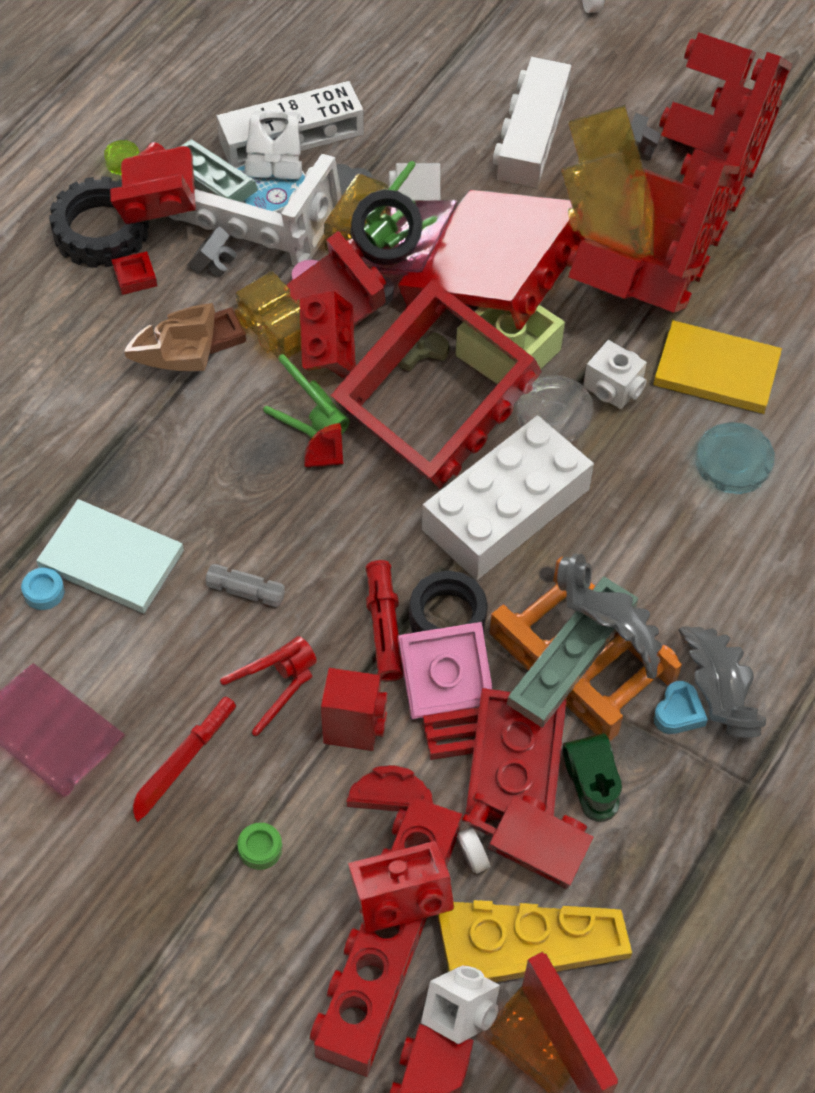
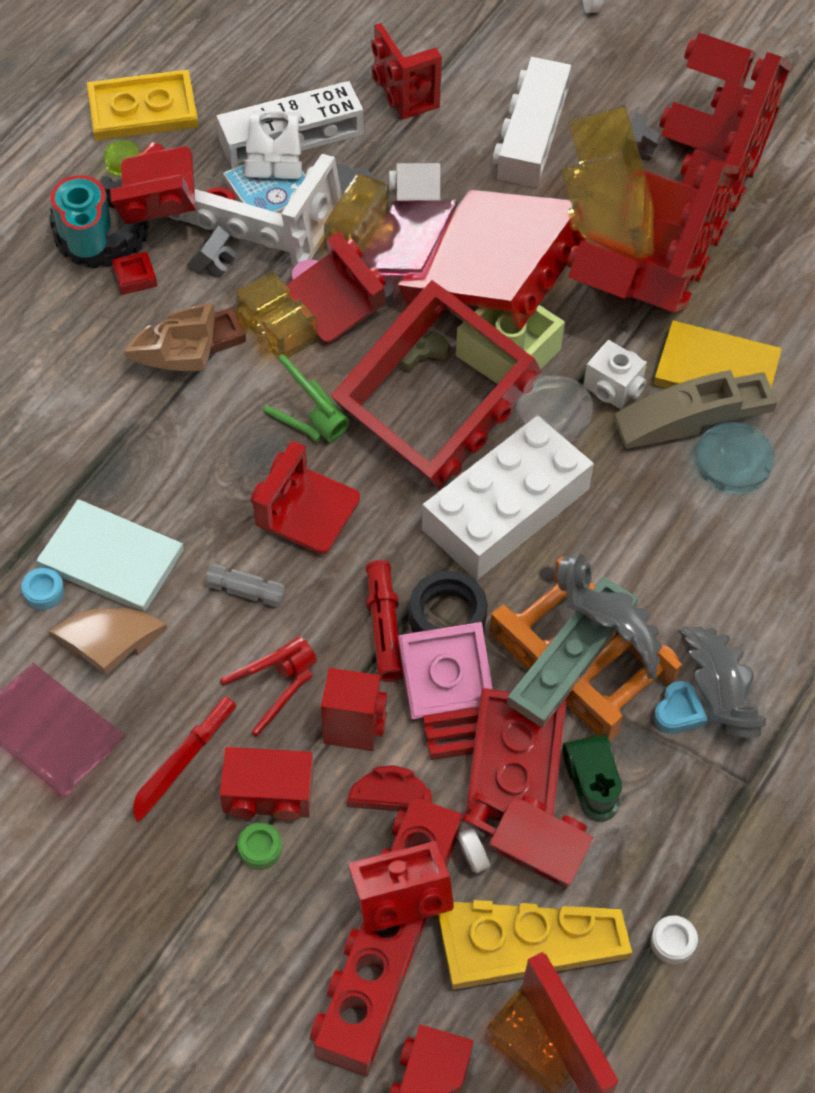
(81, 214): none -> teal piece
(107, 635): none -> medium nougat brick
(142, 105): none -> yellow tile
(218, 176): sand green tile -> none
(267, 783): none -> red brick
(302, 502): none -> red bracket
(325, 447): red tile -> none
(327, 333): red bracket -> none
(382, 229): bright green plant -> none
(409, 82): none -> red bracket
(409, 210): black tyre -> none
(461, 1004): white brick -> none
(674, 939): none -> white tile
(691, 404): none -> dark tan slope

